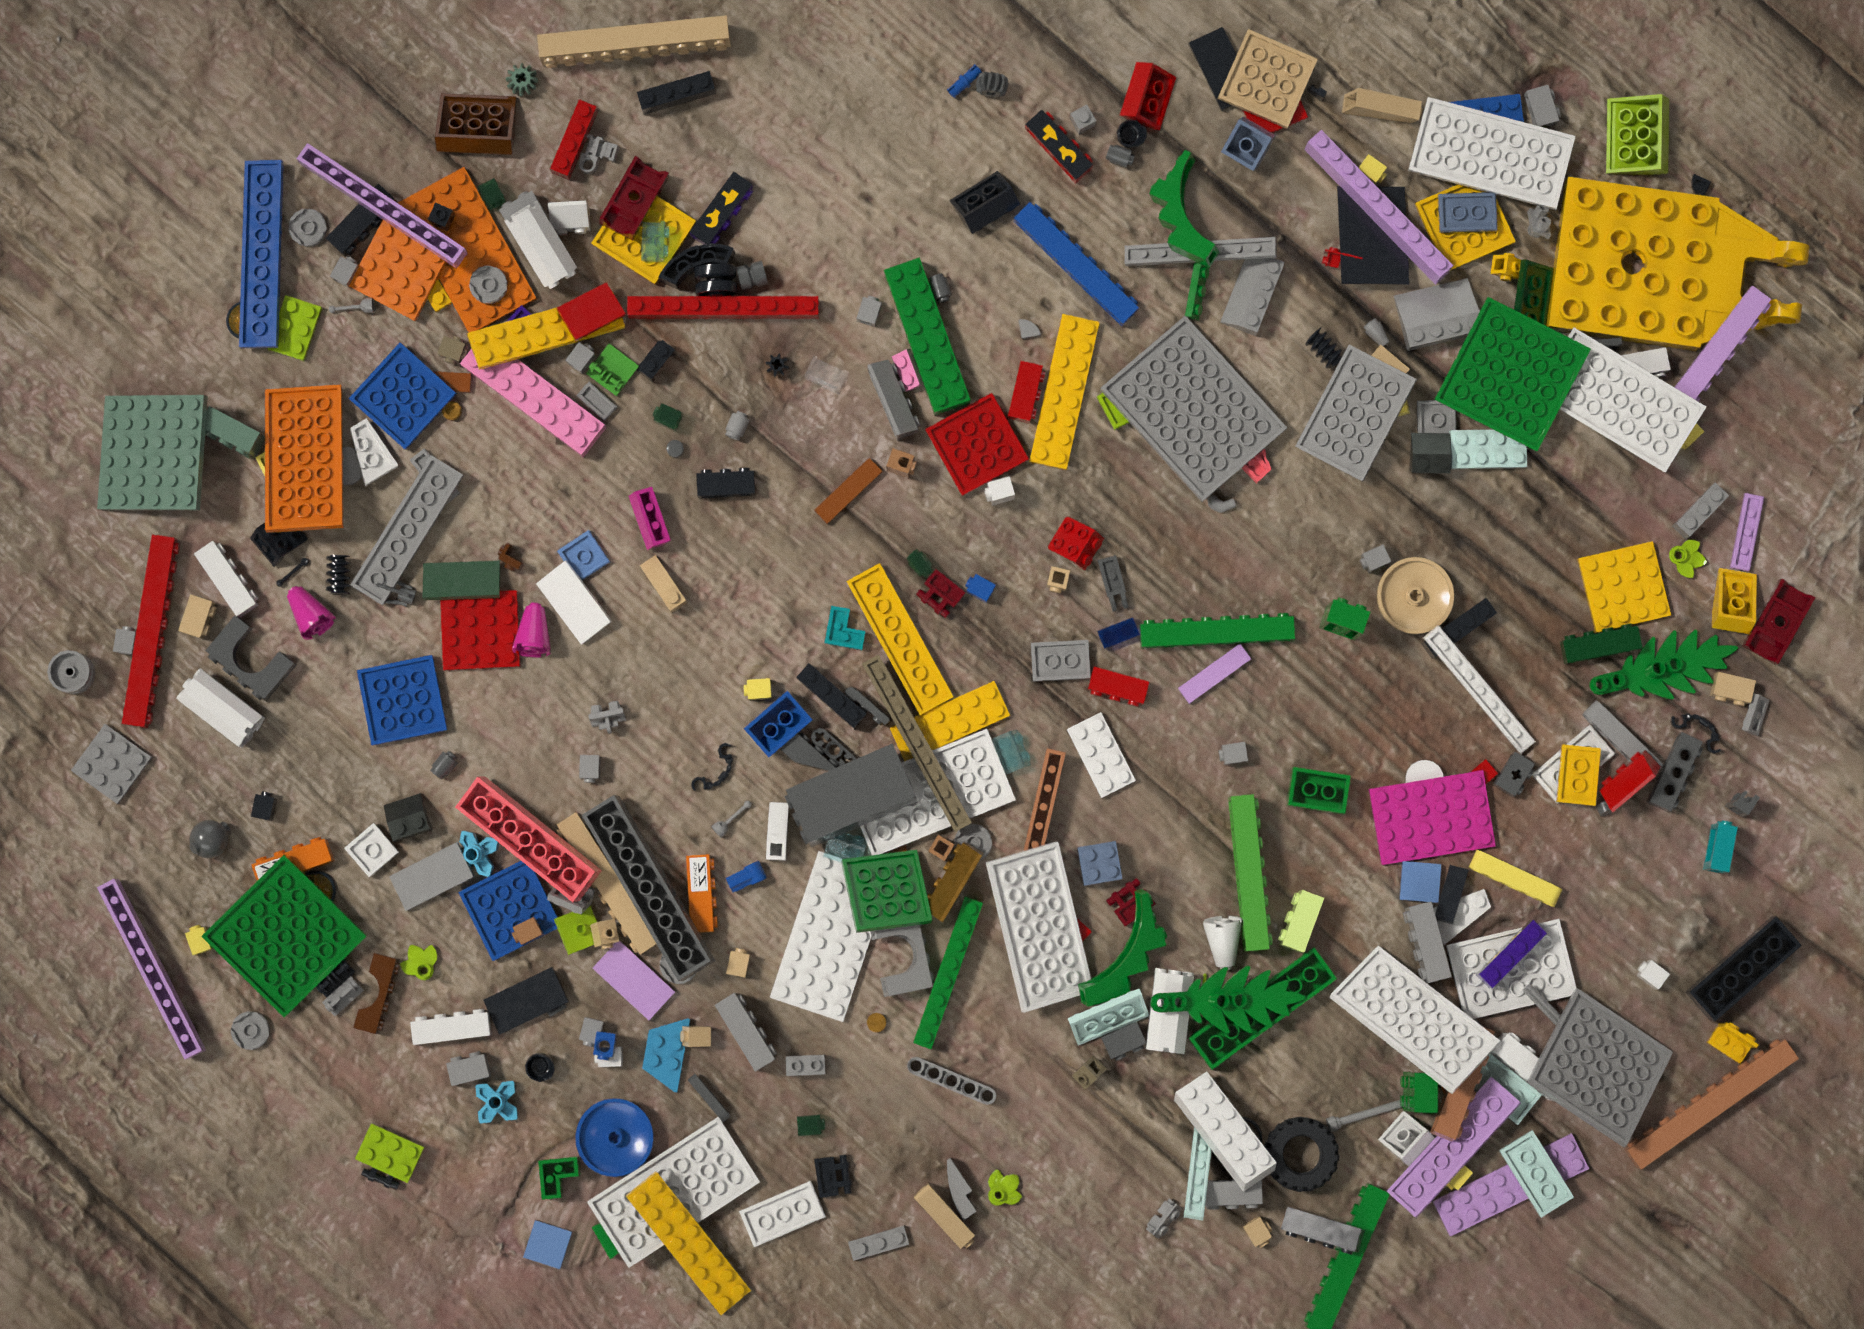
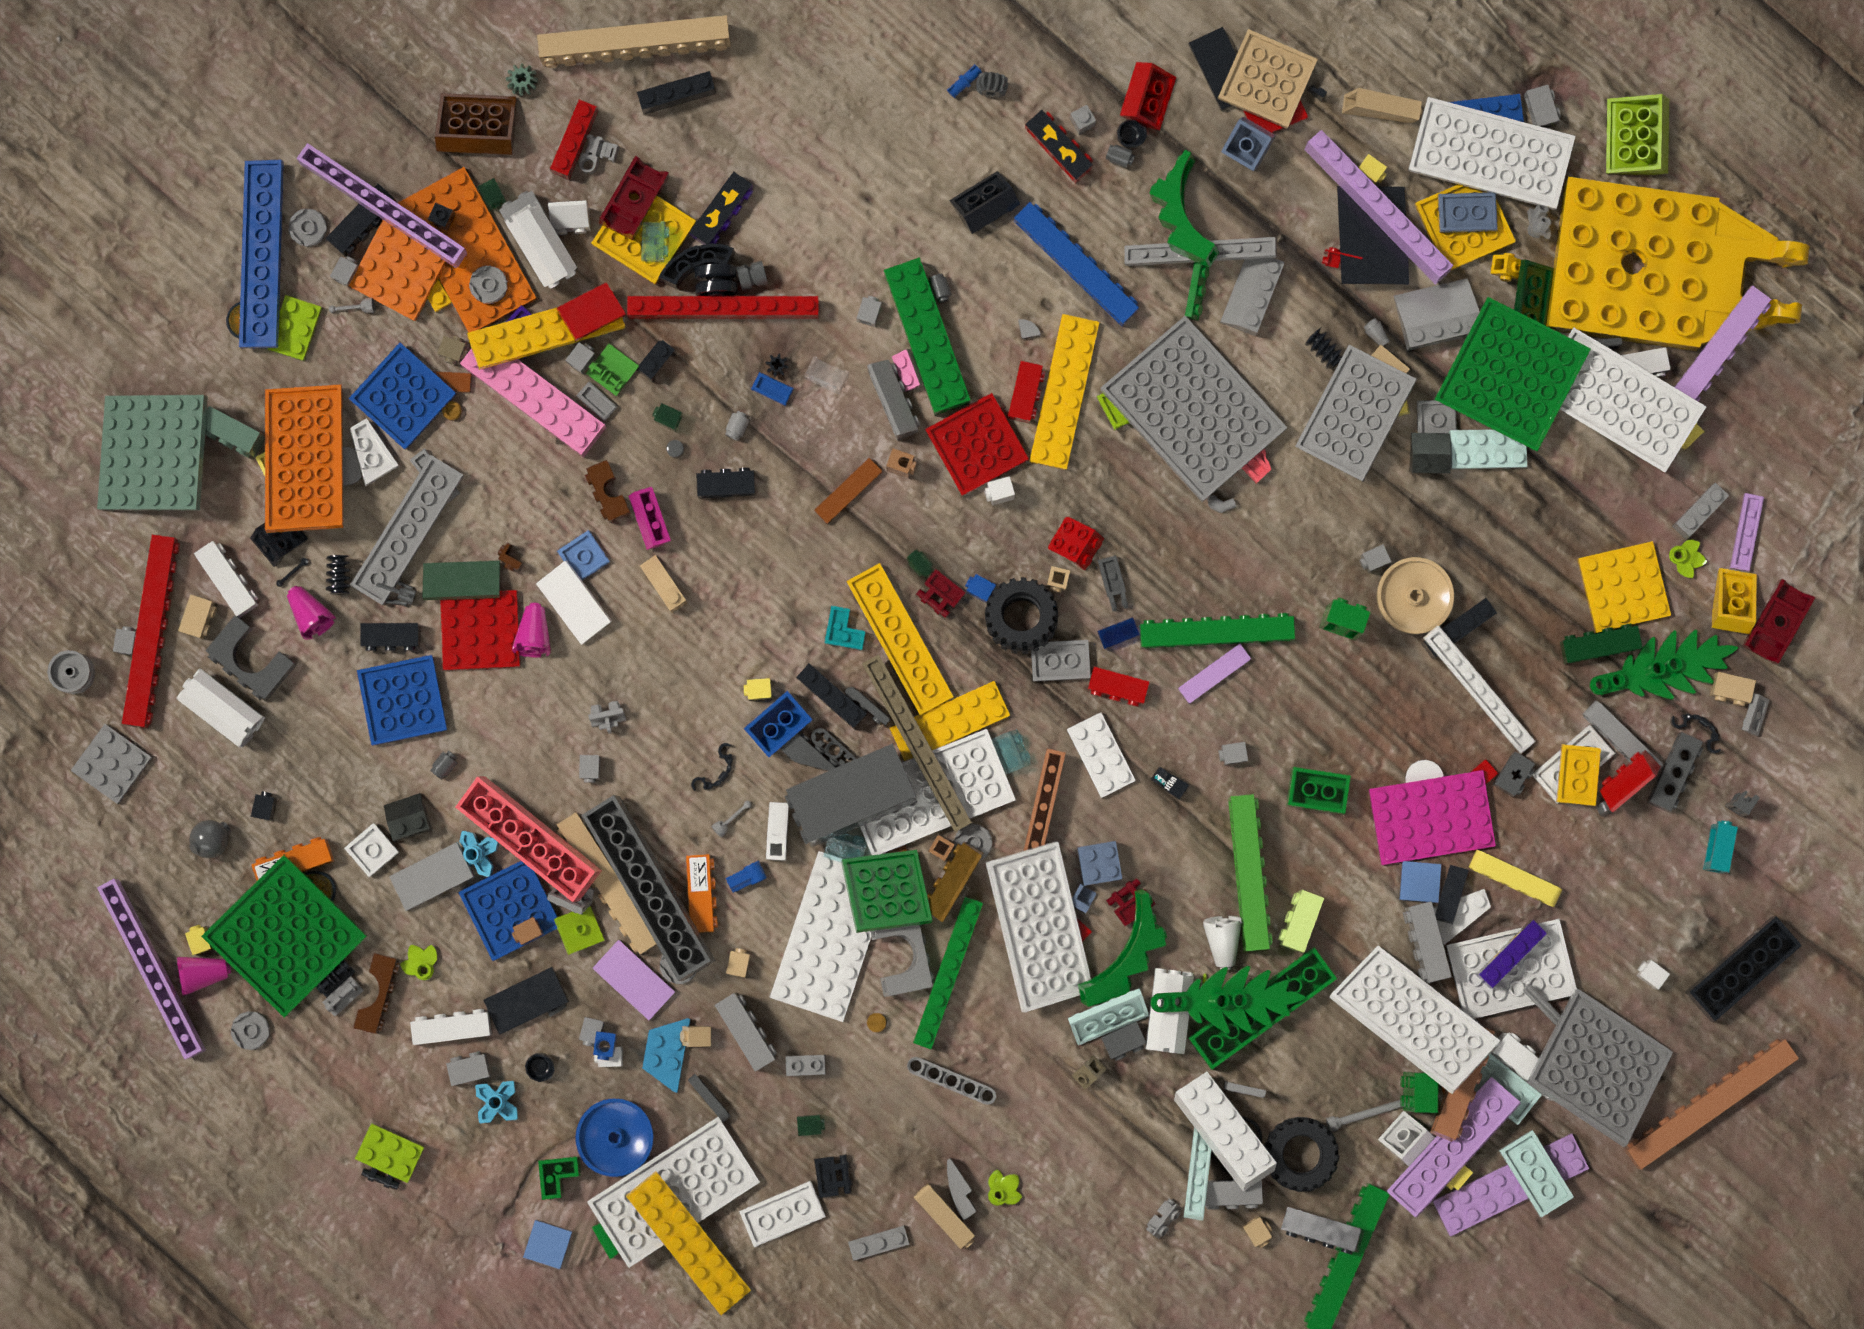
(200, 972): none -> dark pink cone
(390, 636): none -> black brick
(604, 934): tan brick -> none
(613, 507): none -> reddish brown arch
(772, 389): none -> blue tile
(1021, 591): none -> black tyre
(1083, 898): none -> sand blue panel
(1169, 783): none -> black leg
(1244, 1089): none -> light grey tile
(1699, 185): black tile -> none
(1731, 1042): yellow bracket -> none

